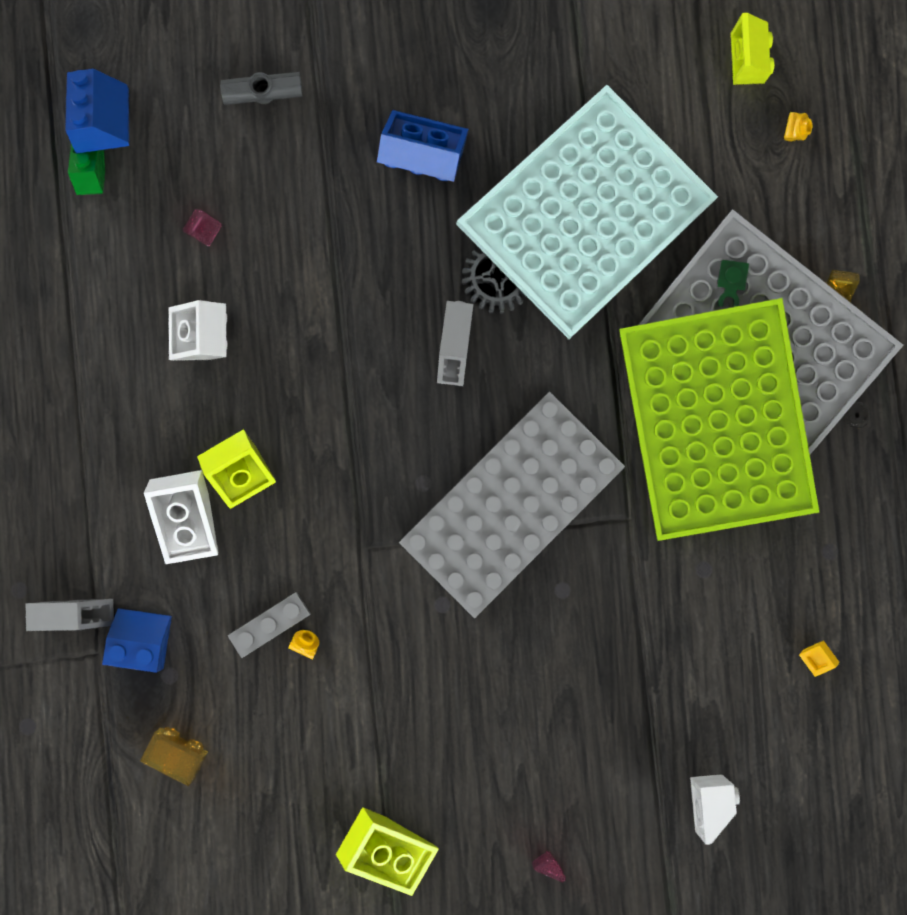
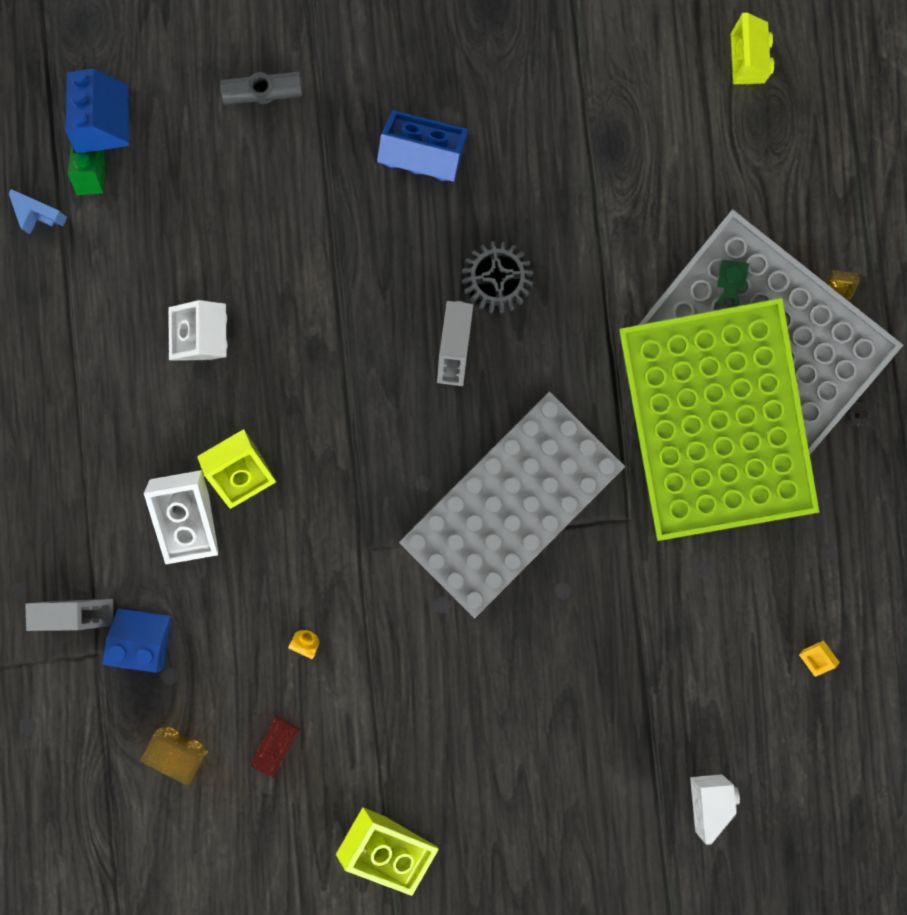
(31, 210): none -> medium blue slope
(202, 227): clear pink slope -> none
(269, 624): light grey plate -> none
(274, 747): none -> clear red plate
(549, 866): clear pink slope -> none
(586, 211): light aqua plate -> none
(798, 126): yellow plate -> none

